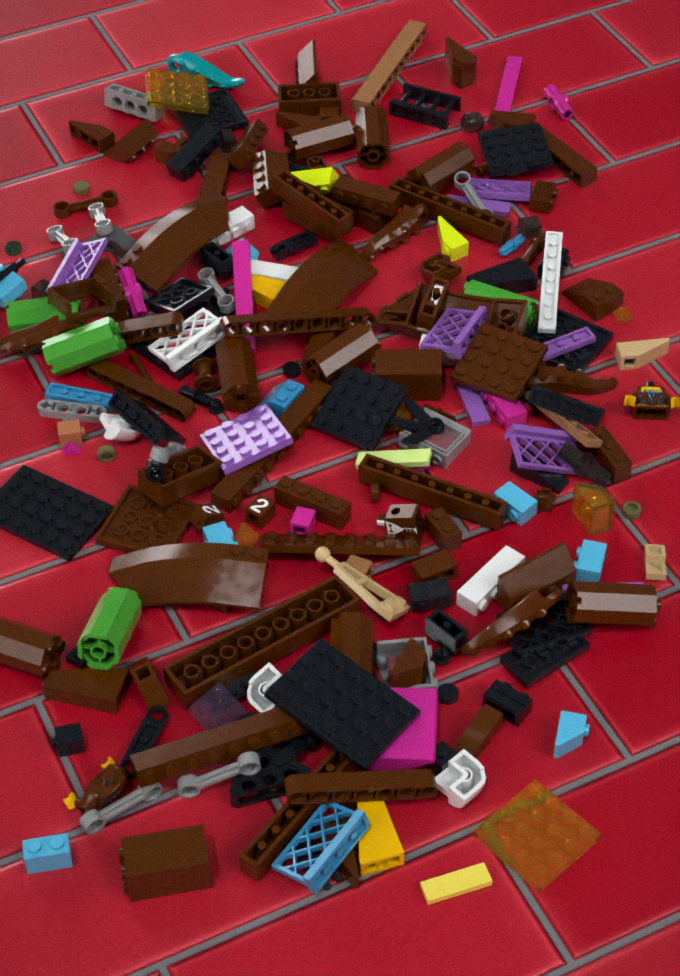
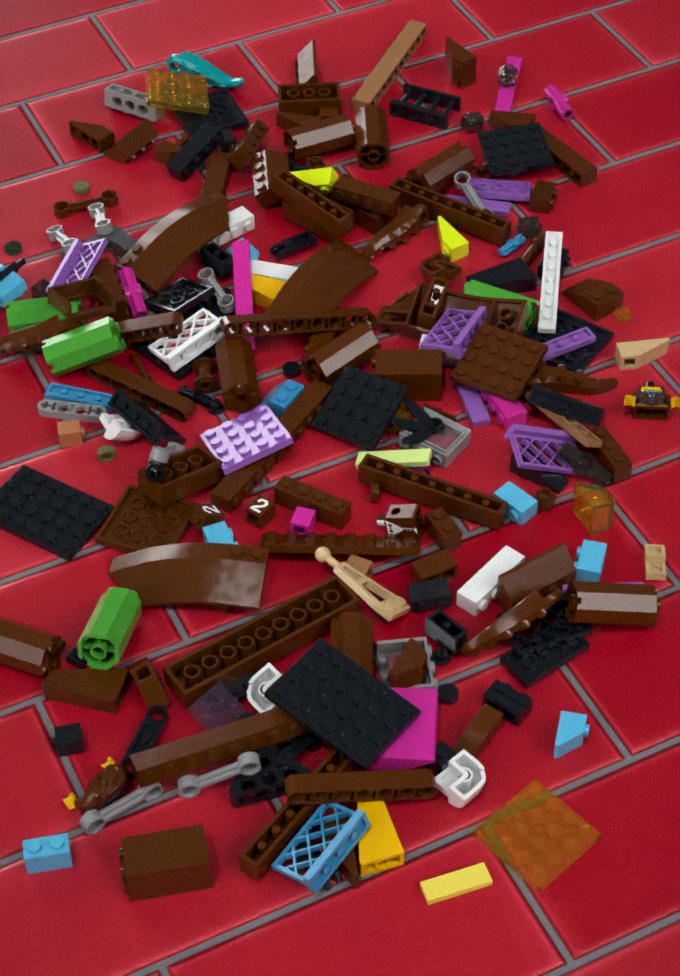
(71, 449): dark pink piece -> none
(246, 535): clear yellow slope -> none
(507, 75): none -> clear smoke head
(631, 510): olive tile -> none

